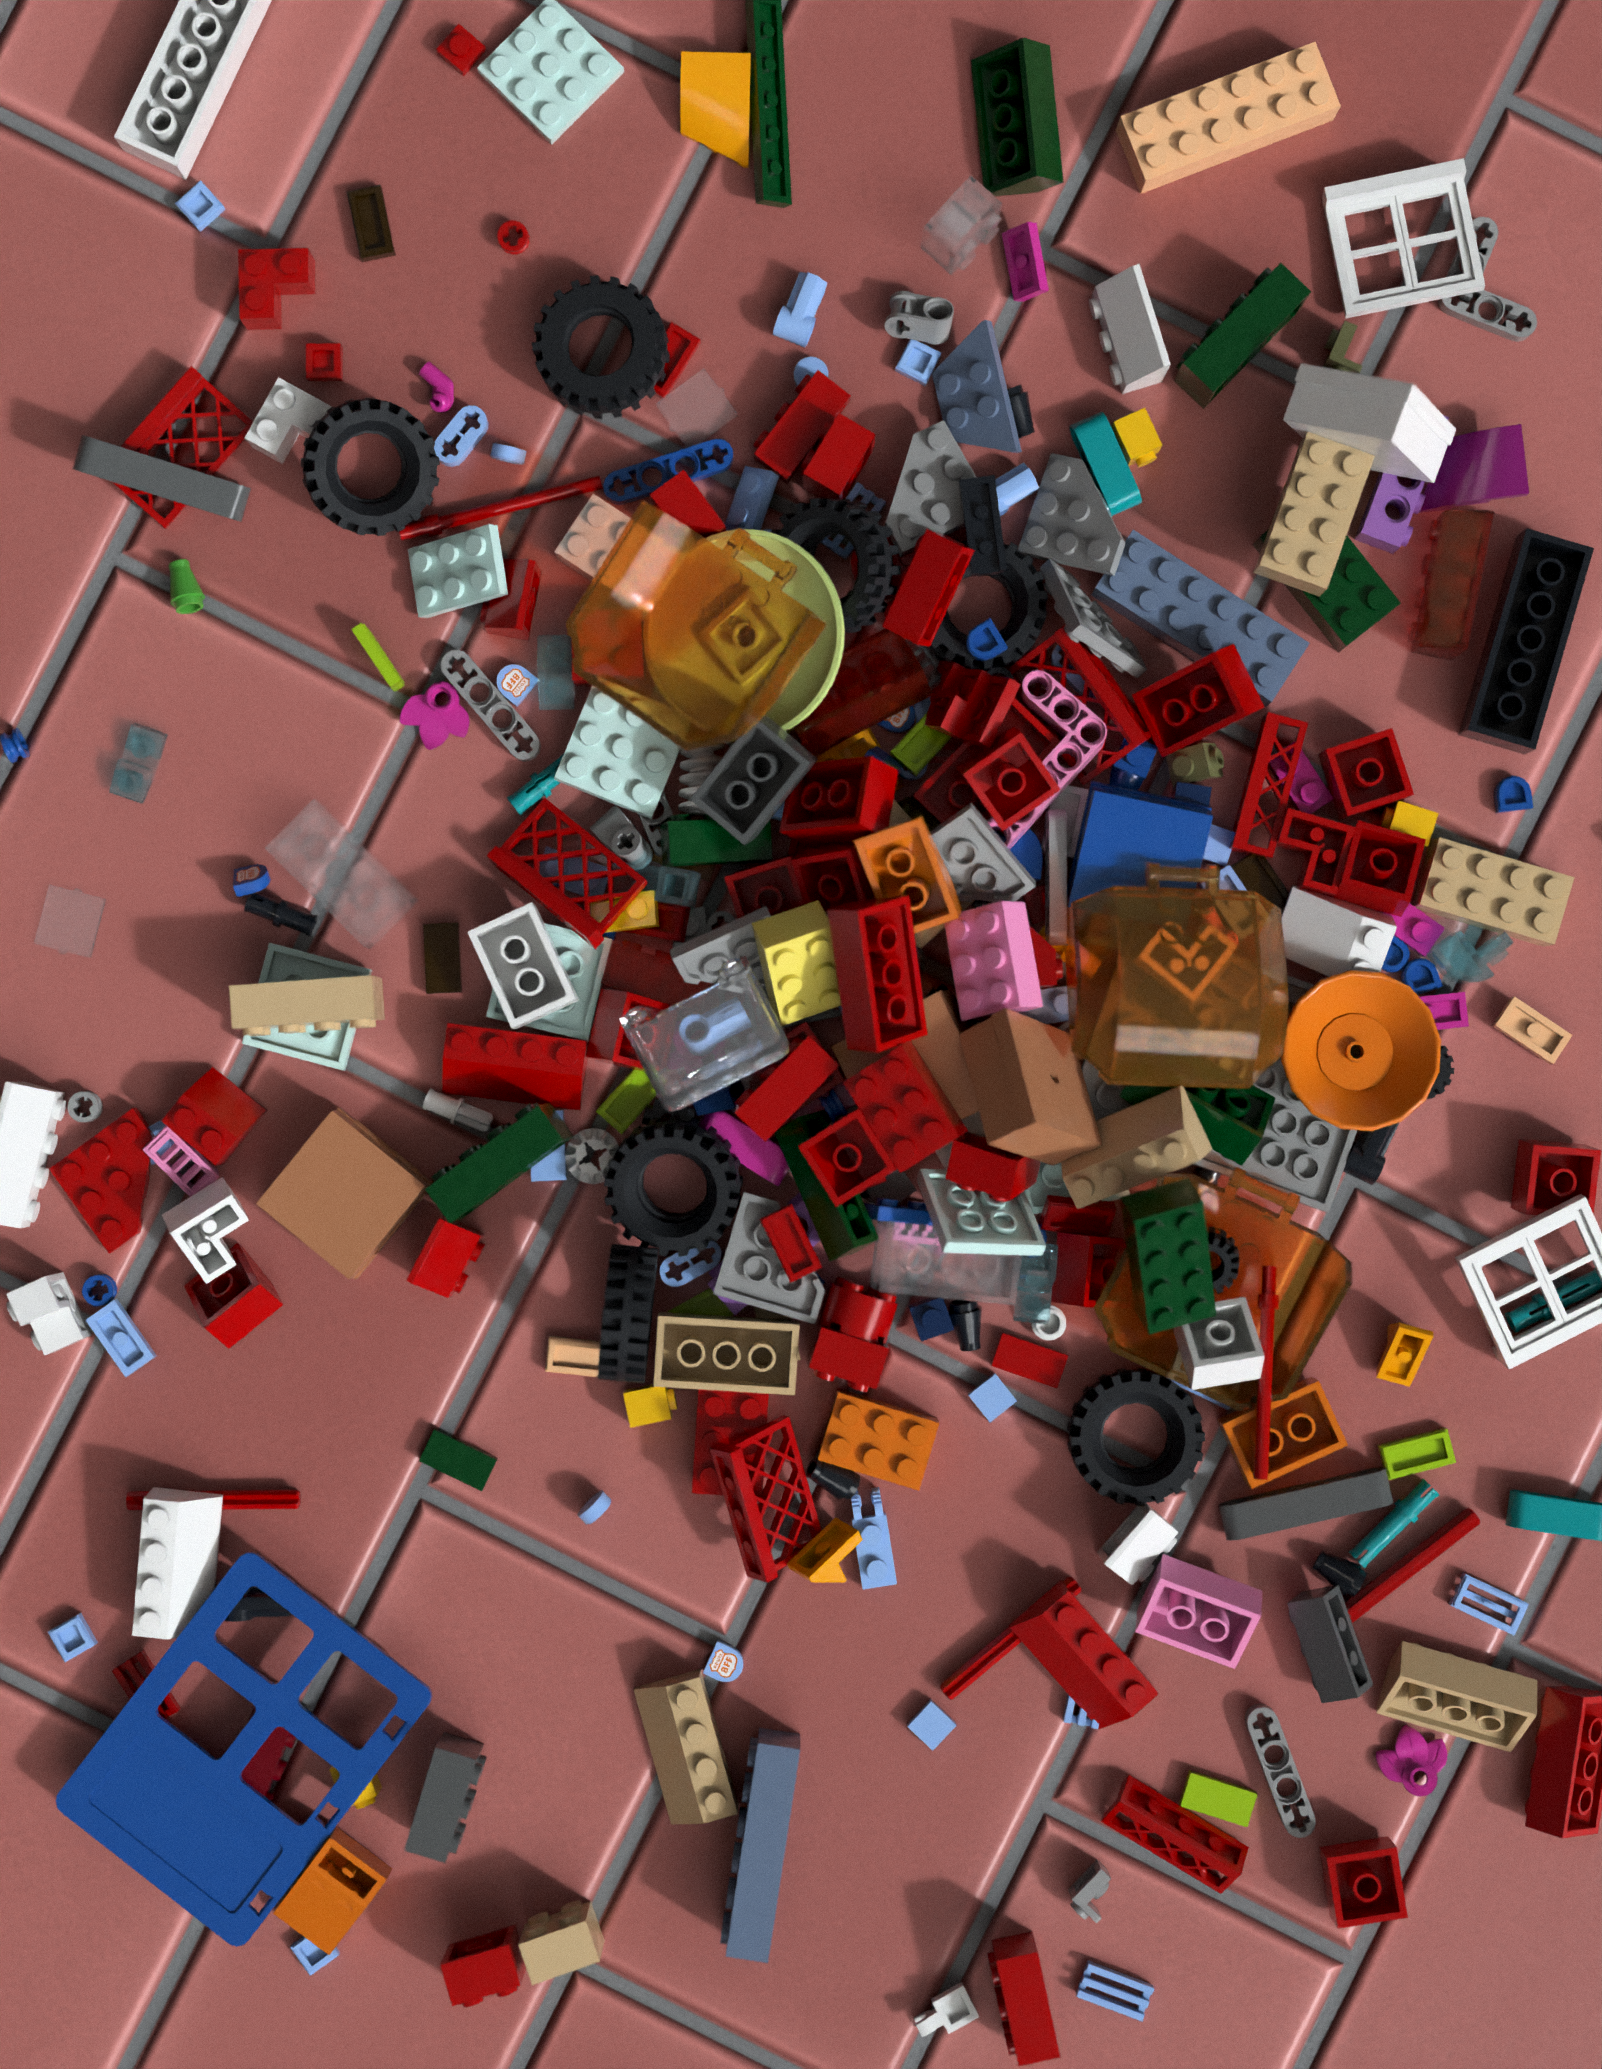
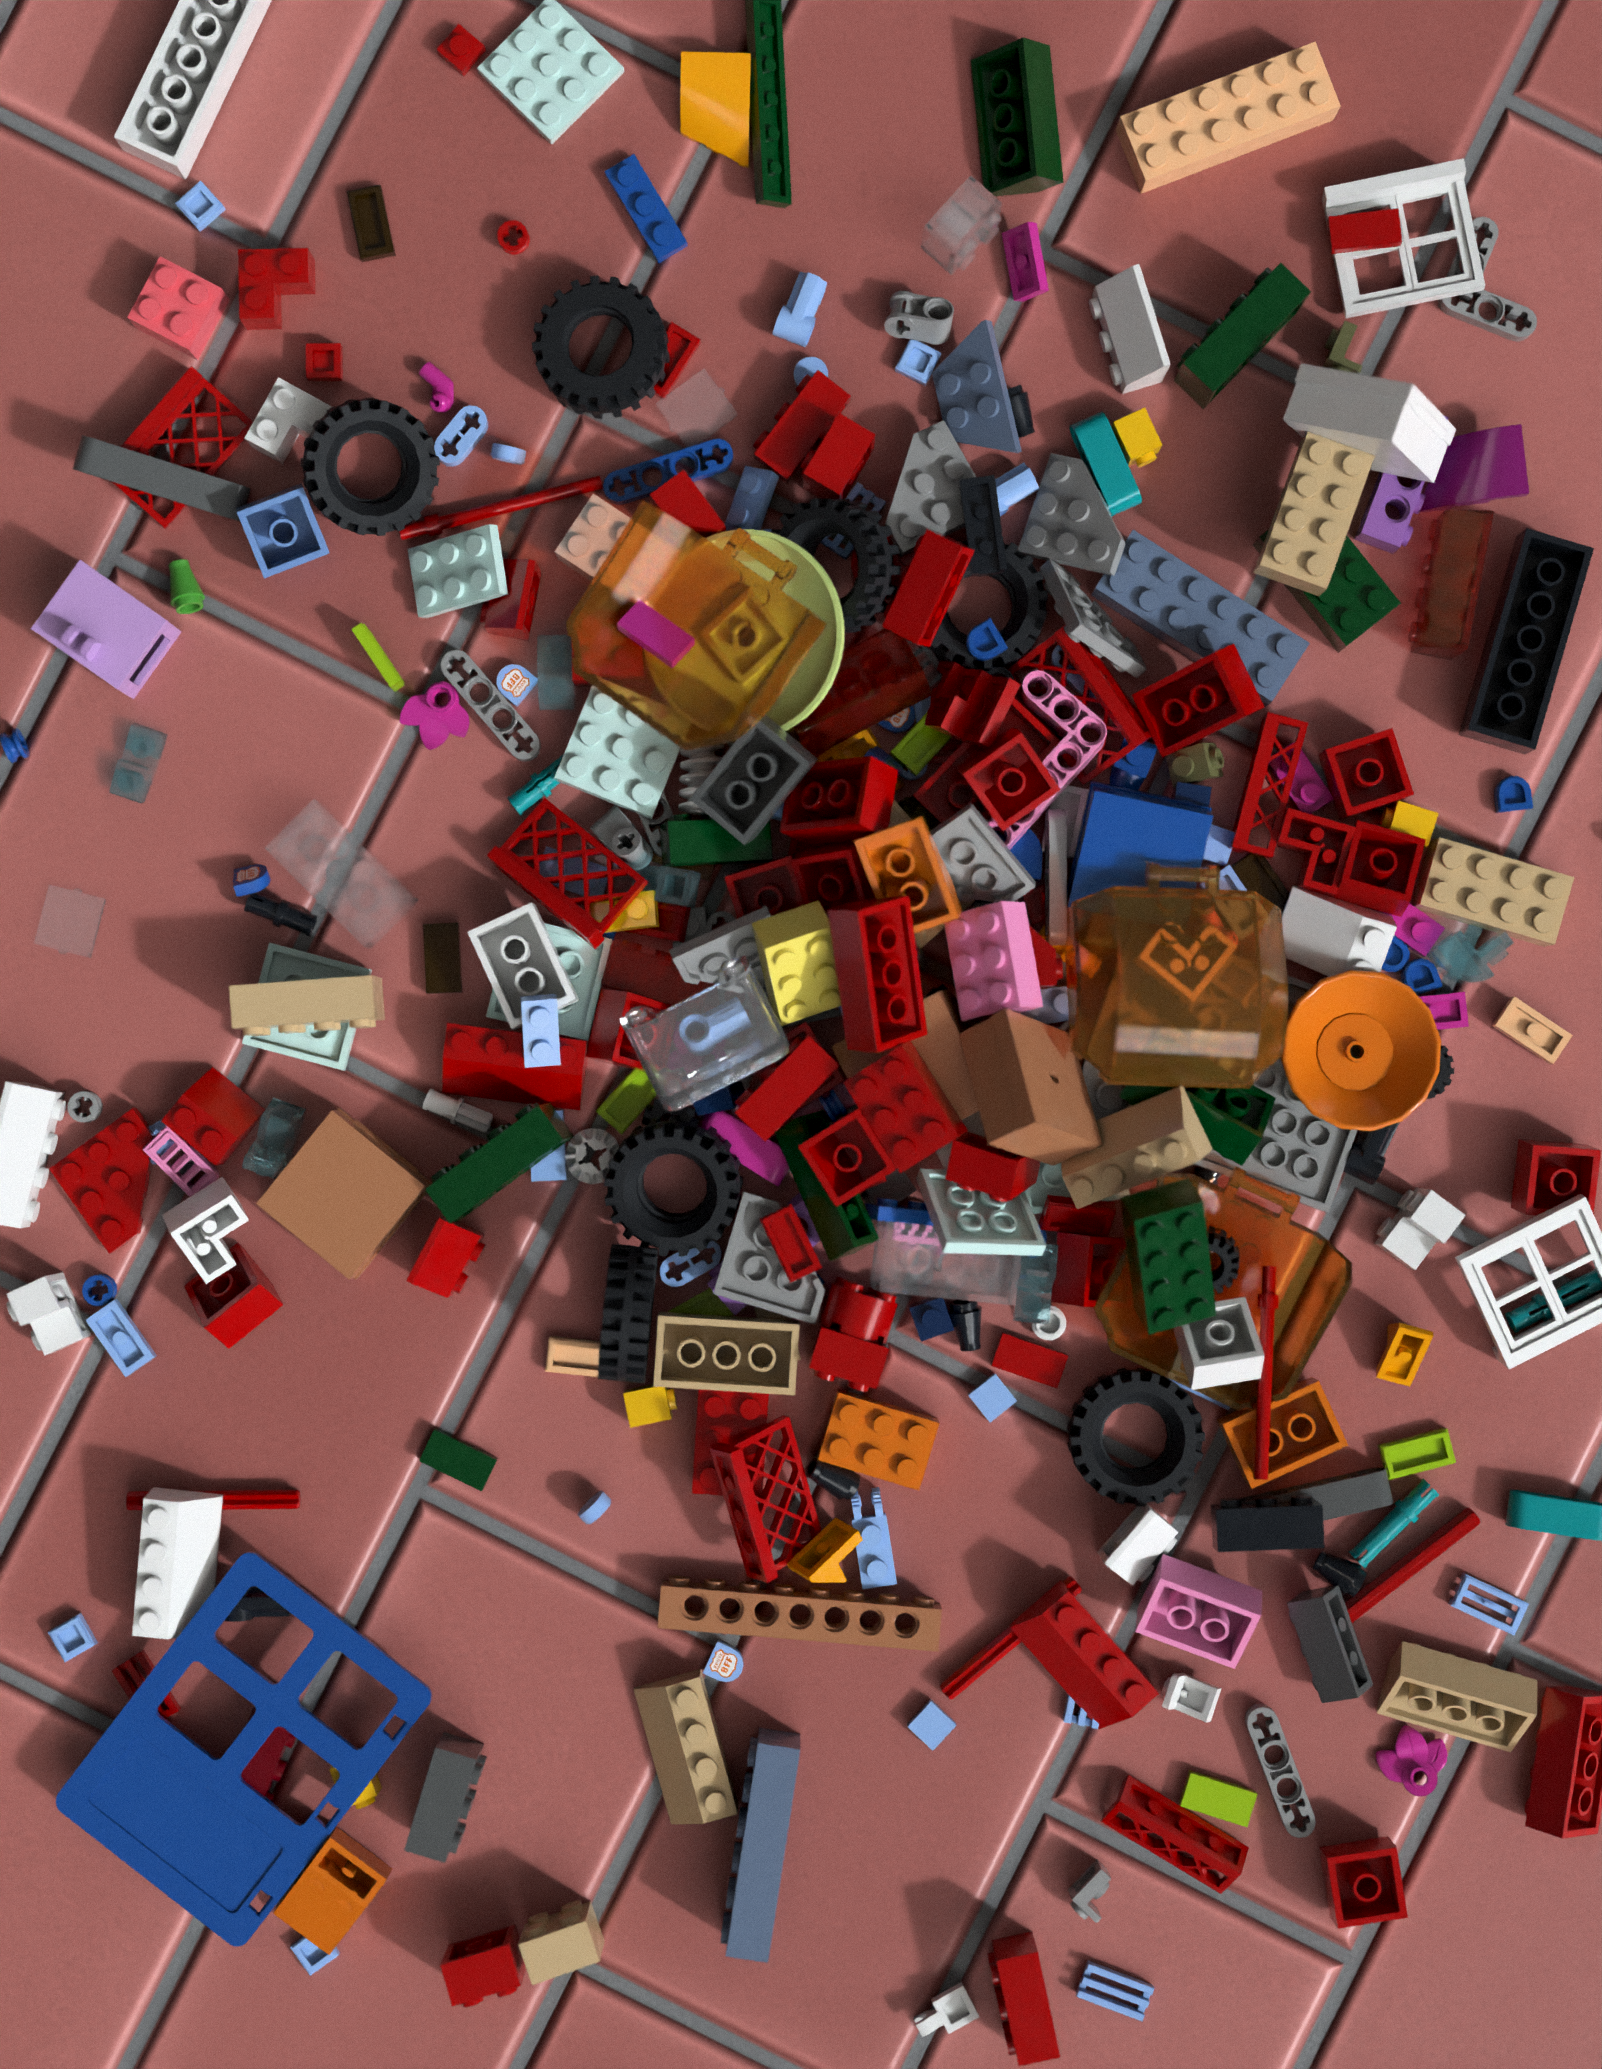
(106, 629): none -> lavender piece
(178, 308): none -> coral brick
(275, 1138): none -> clear light blue brick
(282, 530): none -> medium blue brick
(540, 1030): none -> light blue plate
(646, 208): none -> blue plate
(655, 633): none -> dark pink tile
(922, 1635): none -> nougat brick
(1190, 1696): none -> white bracket
(1267, 1524): none -> black brick
(1364, 231): none -> red tile
(1418, 1226): none -> white brick

